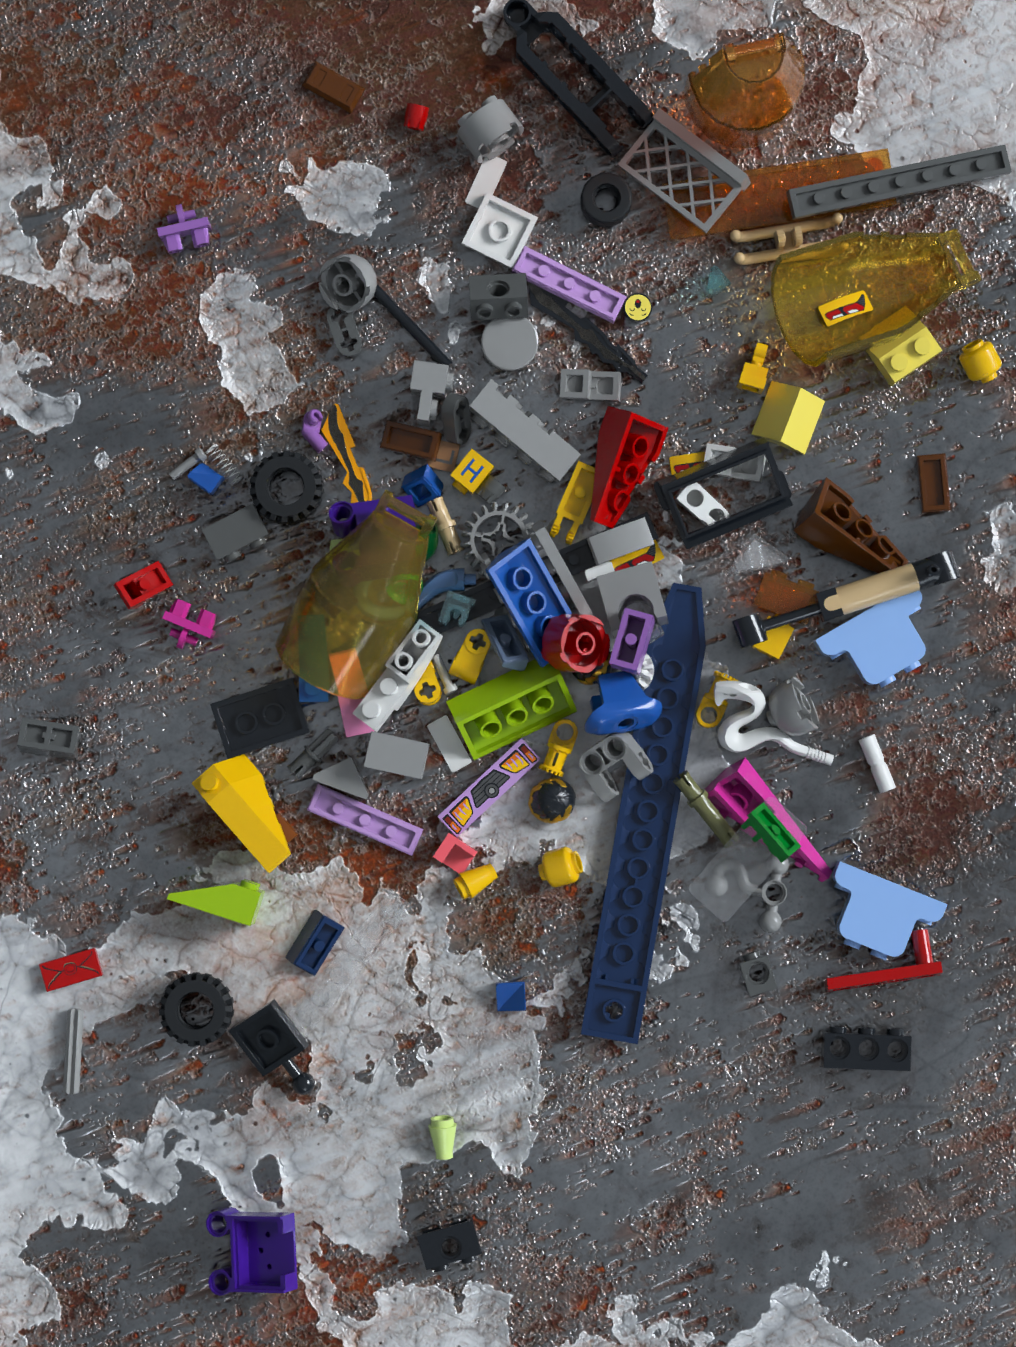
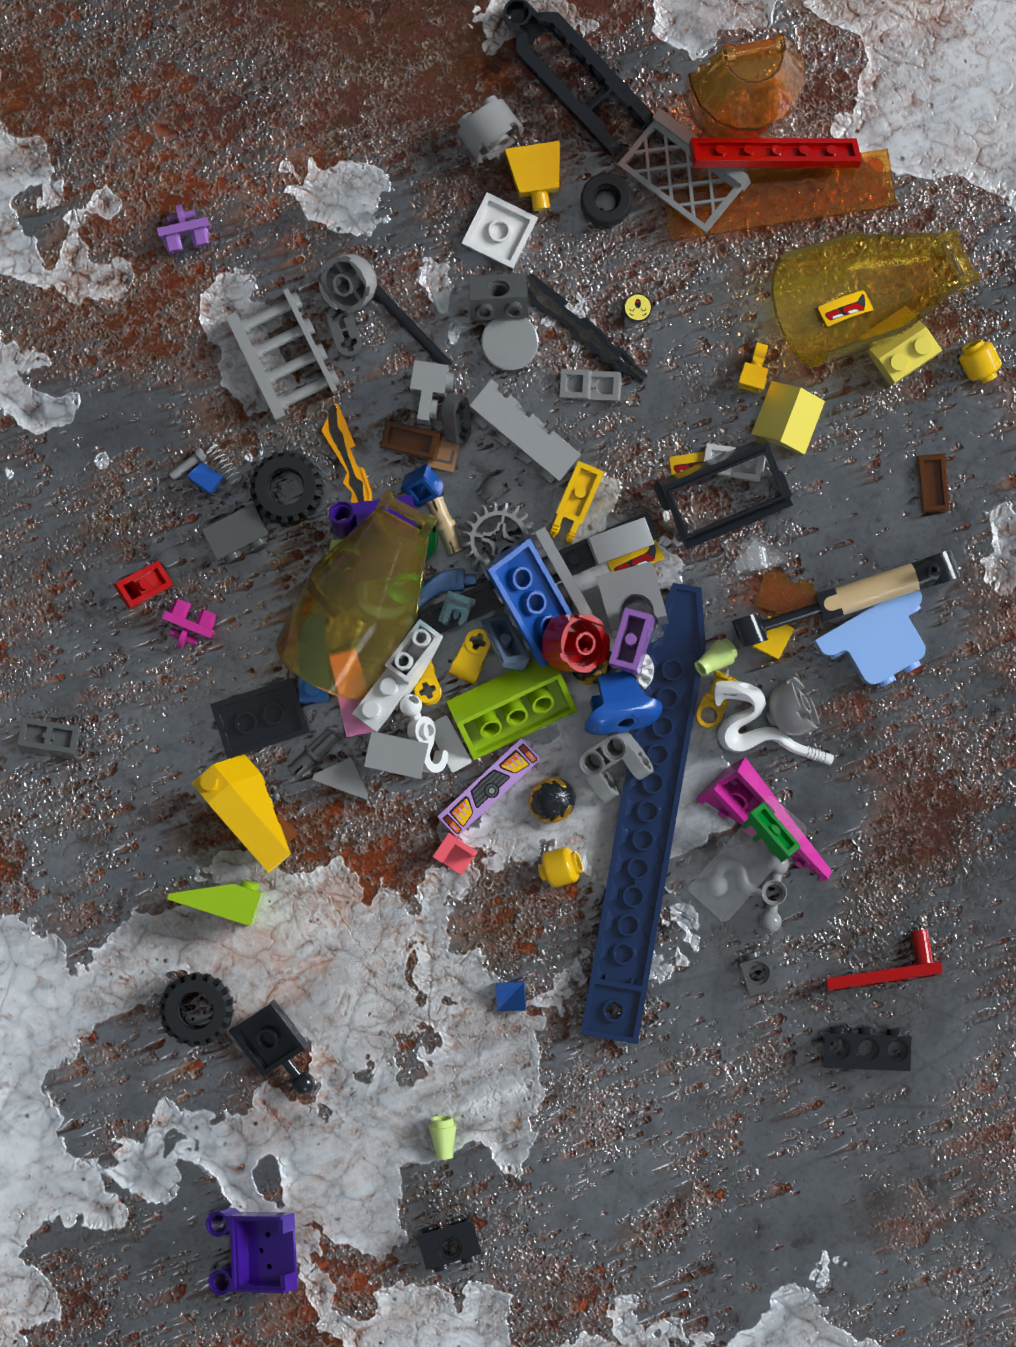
(71, 969): red tile -> none
(73, 1050): light grey axle -> none
(254, 353): none -> light grey fence
(311, 429): medium lavender arm -> none
(314, 942): dark blue slope -> none
(333, 87): reddish brown tile -> none
(365, 819): lavender tile -> none
(415, 116): red hose -> none
(423, 730): none -> white piece
(449, 687): white piece -> none
(471, 473): yellow brick -> none
(474, 881): yellow cone -> none
(485, 180): white sticker -> none
(535, 171): none -> yellow torso
(559, 746): yellow connector -> none
(569, 284): lavender tile -> none
(599, 570): white tile -> none
(623, 454): red wedge -> none
(698, 799): olive pin -> none
(700, 504): white leg -> none
(716, 282): clear light blue slope -> none
(716, 657): none -> yellowish green cone
(775, 153): none -> red plate
(786, 236): tan piece -> none
(839, 529): reddish brown wedge -> none
(876, 760): white piece -> none
(880, 911): light blue brick -> none
(898, 182): dark grey plate -> none

